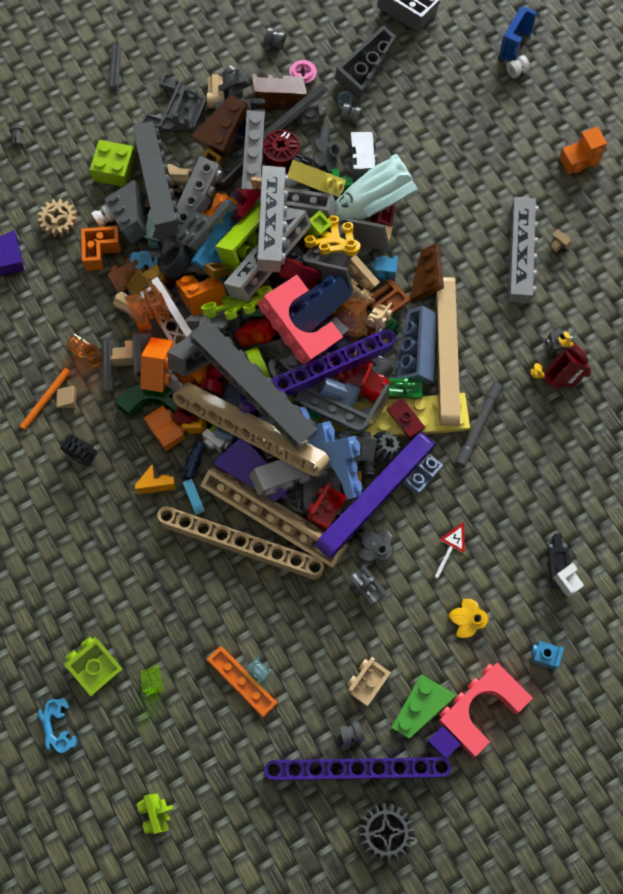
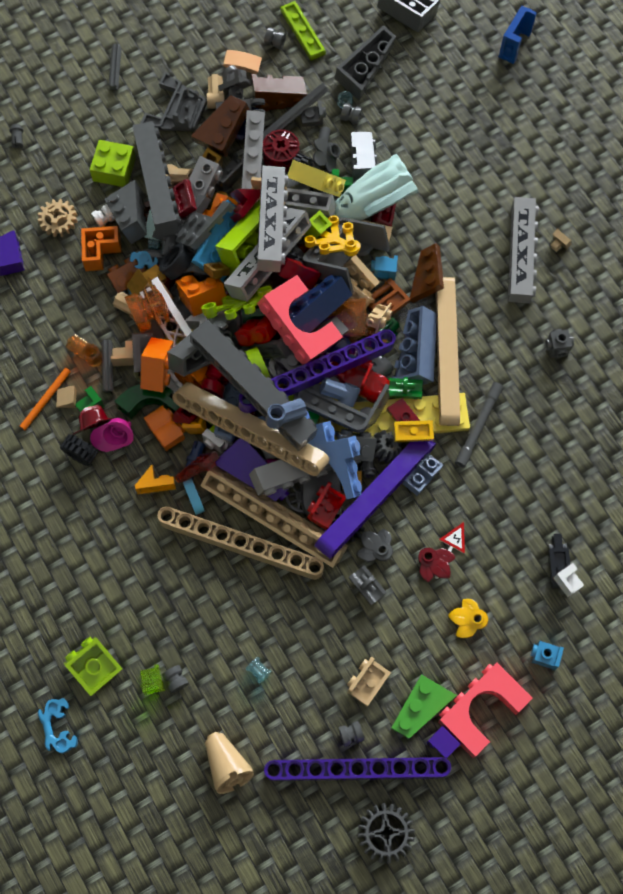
(90, 400): none -> green panel
(92, 417): none -> dark red piece
(112, 435): none -> dark pink piece
(157, 812): lime hips -> none
(175, 679): none -> dark grey wheel
(184, 198): none -> dark red plate
(200, 464): none -> clear red wing
(226, 764): none -> tan cone
(242, 61): none -> light nougat slope
(242, 681): orange tile -> none
(287, 412): none -> sand blue piece
(303, 30): none -> lime tile
(308, 67): bright pink gear -> none
(413, 431): none -> yellow plate
(437, 565): none -> dark red plate
(519, 66): white wheel -> none
(567, 368): dark red torso -> none
(585, 152): orange brick -> none

